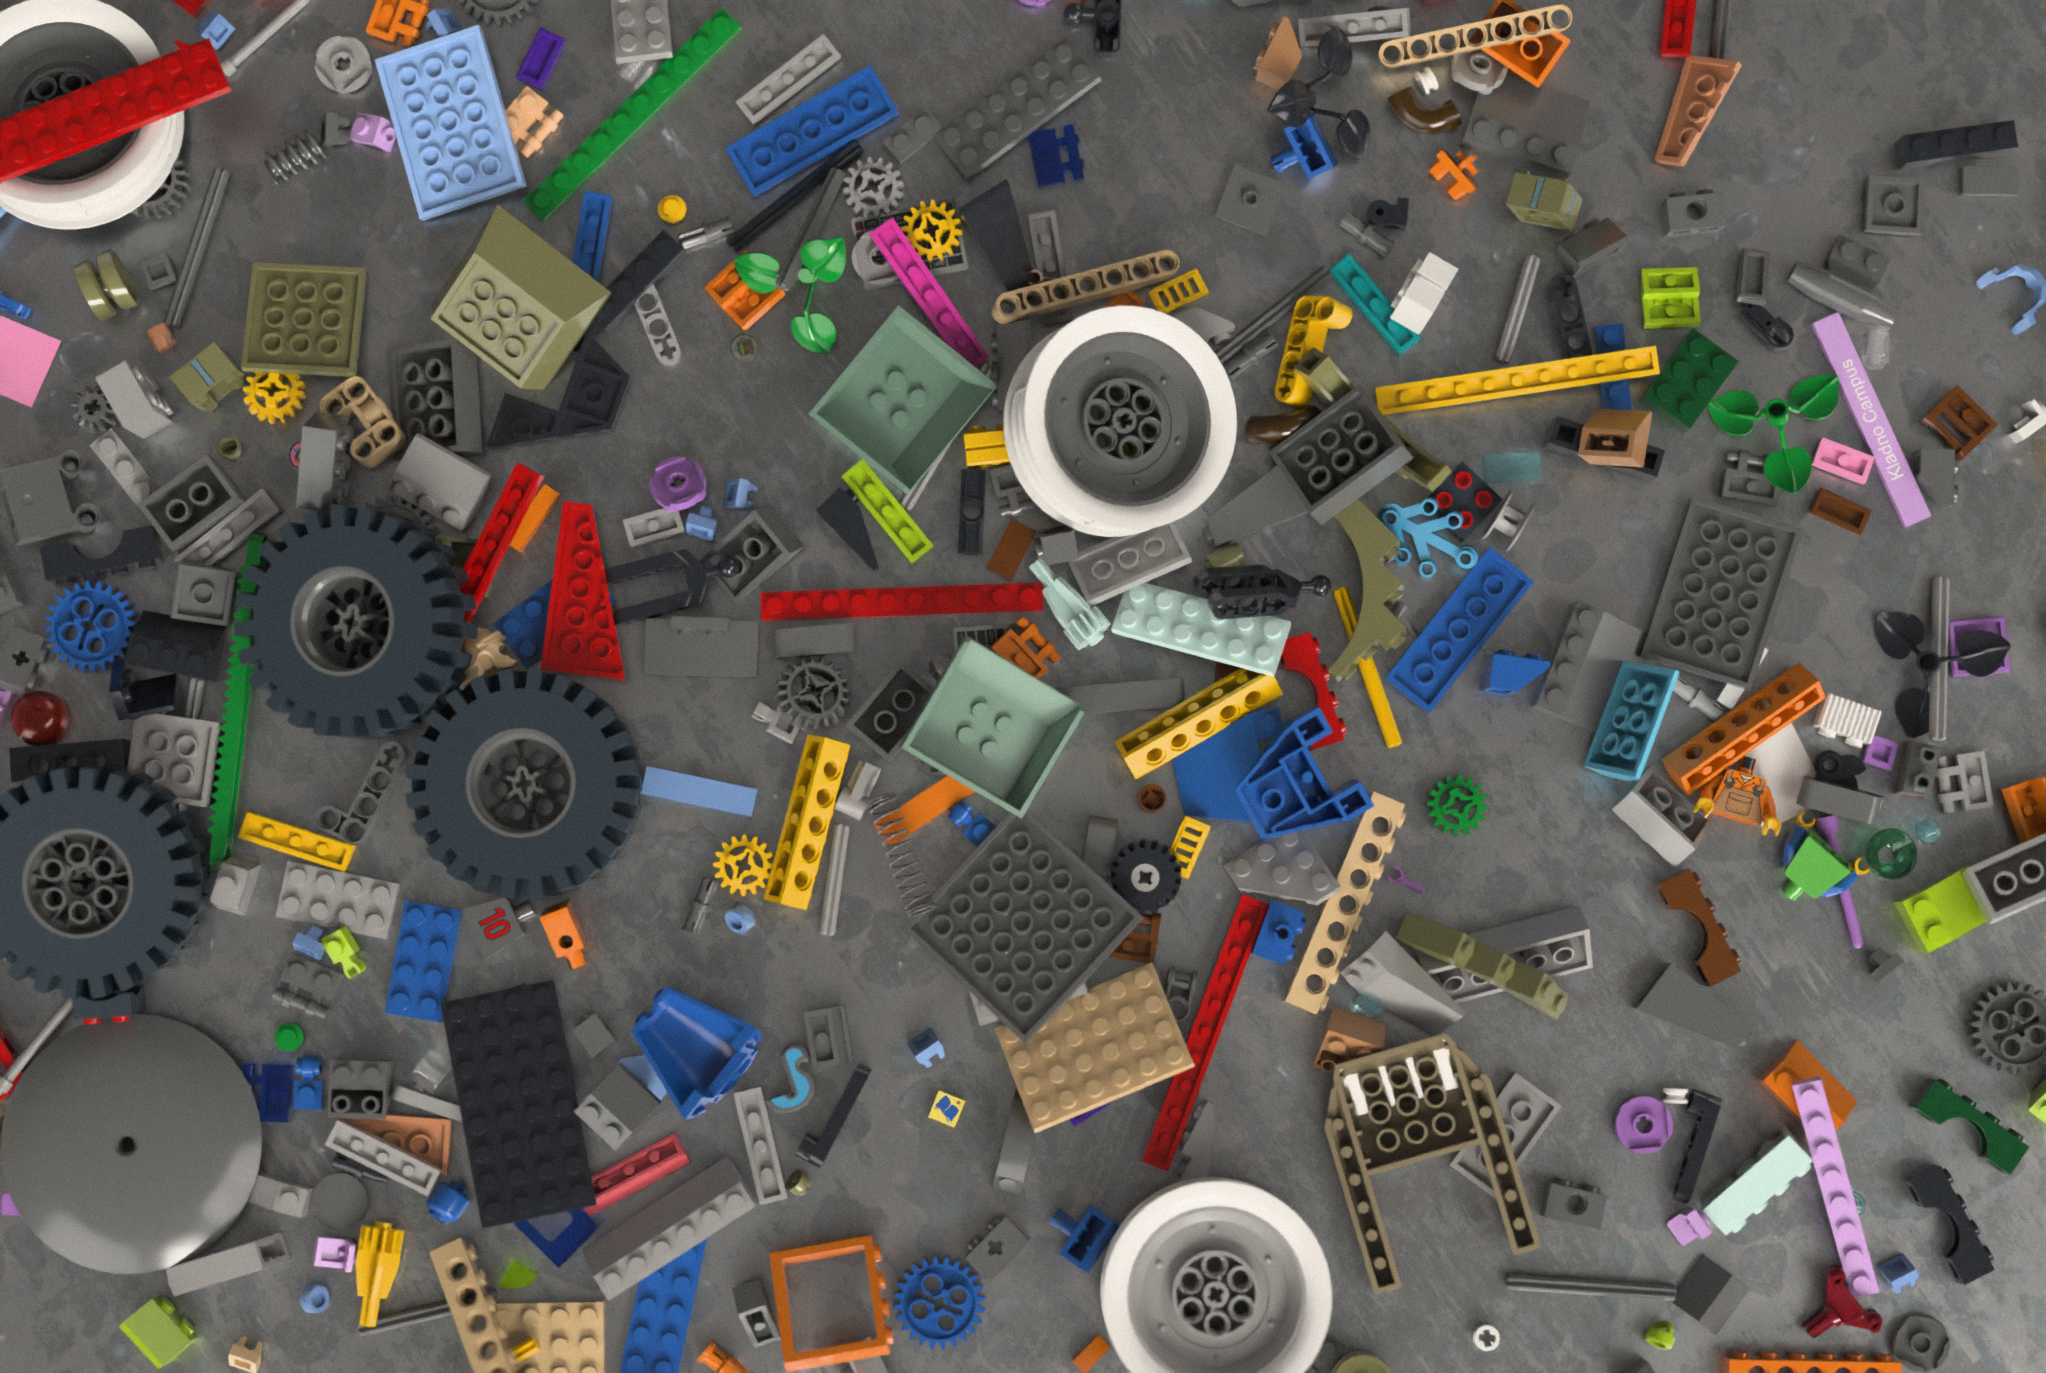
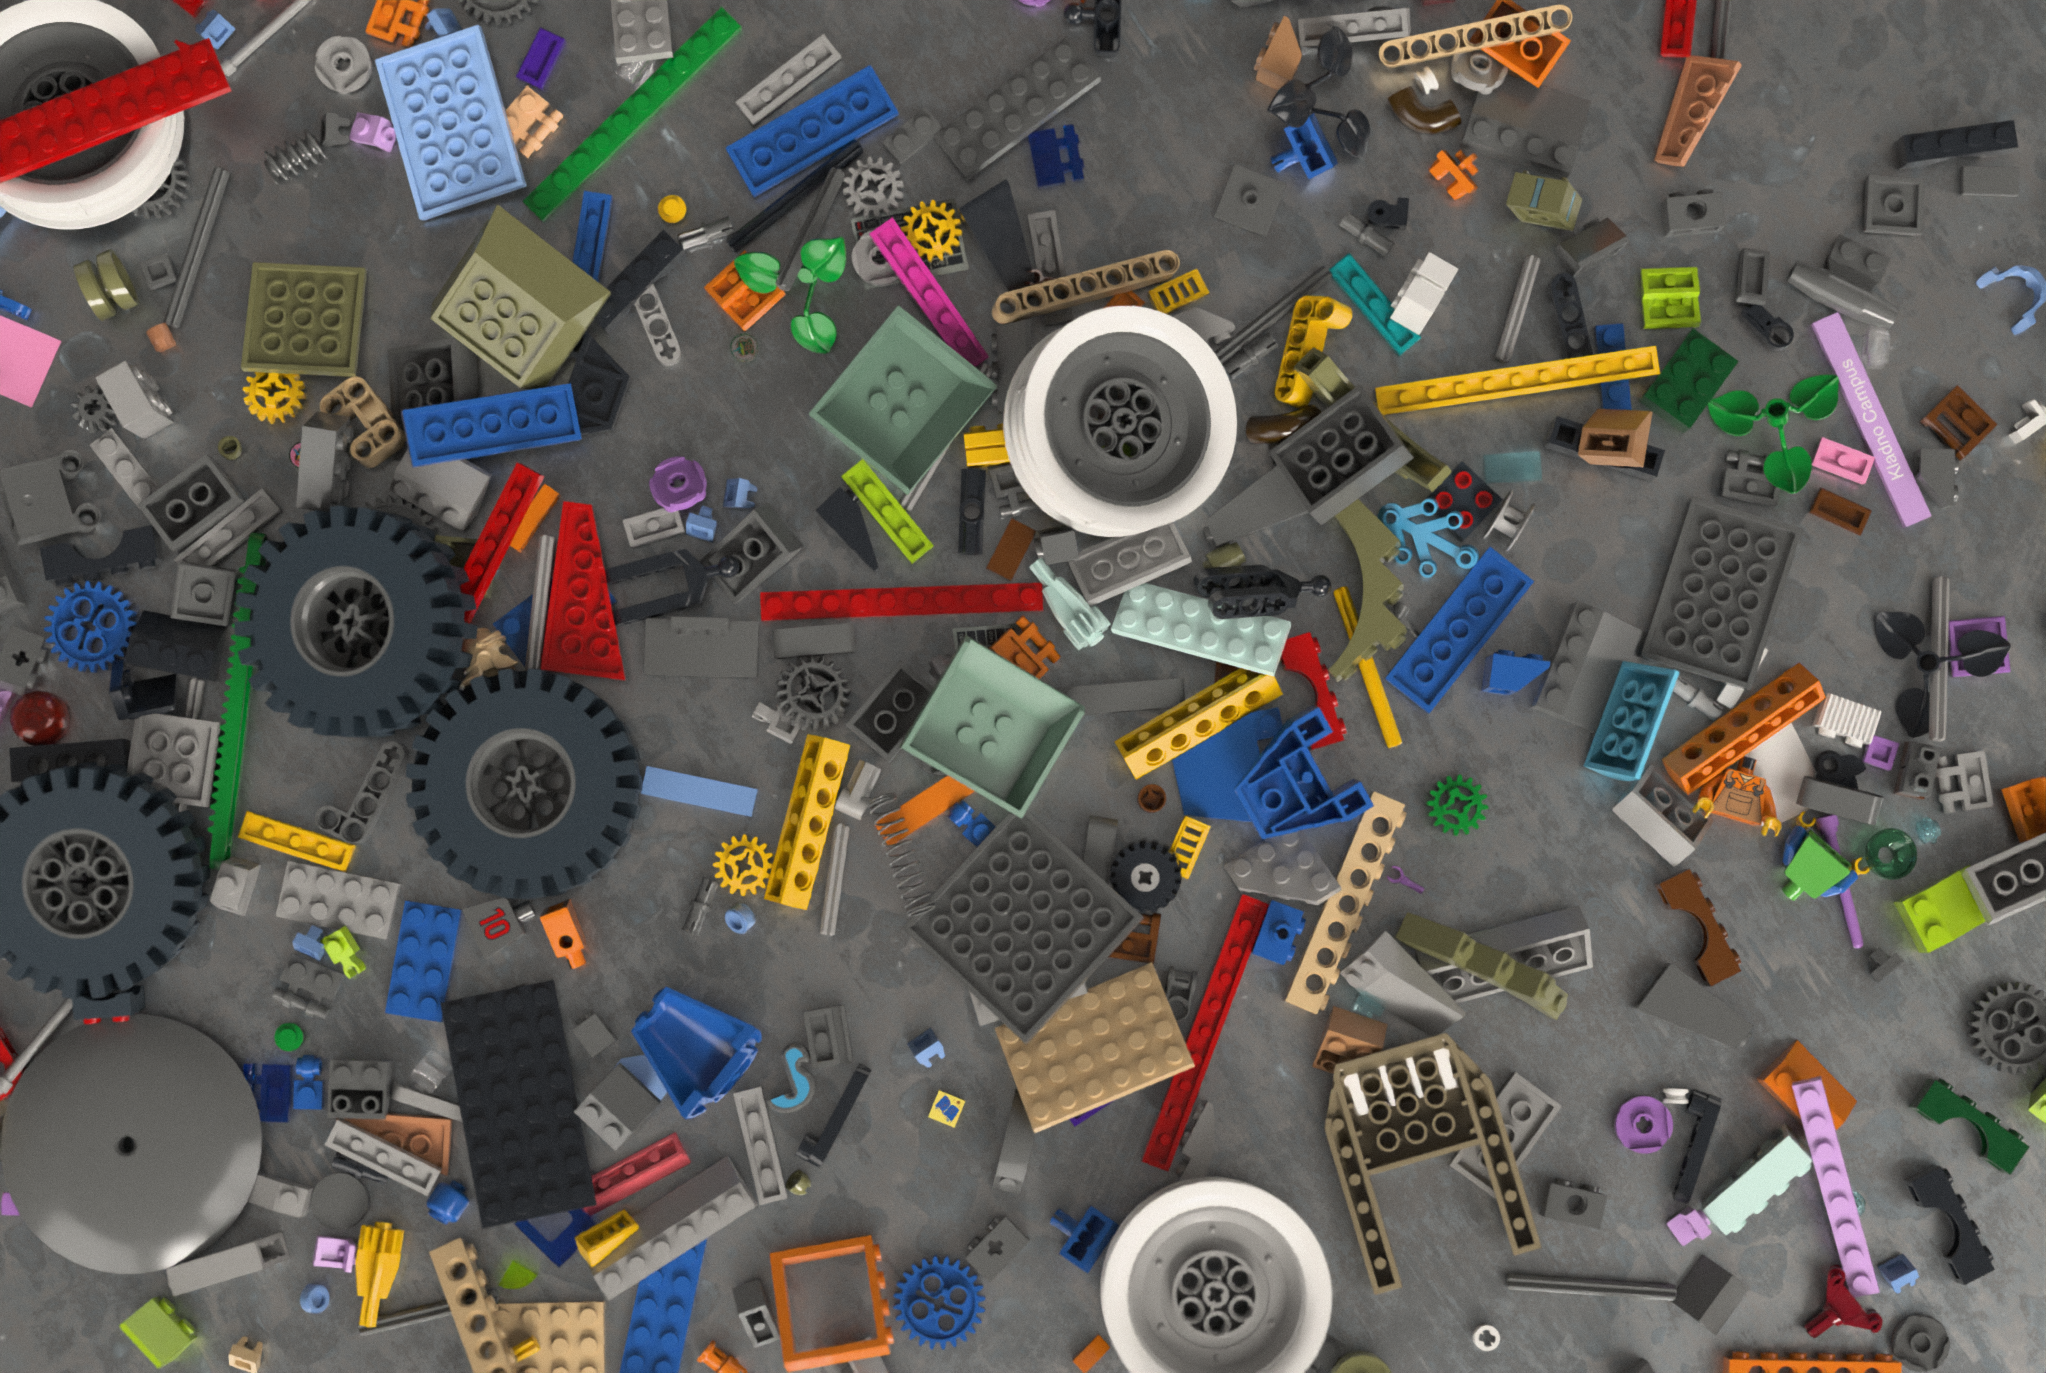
(209, 377): olive container -> none
(491, 425): none -> blue plate
(540, 602): none -> light grey axle
(598, 1242): none -> yellow slope
(1660, 1338): lime tile -> none

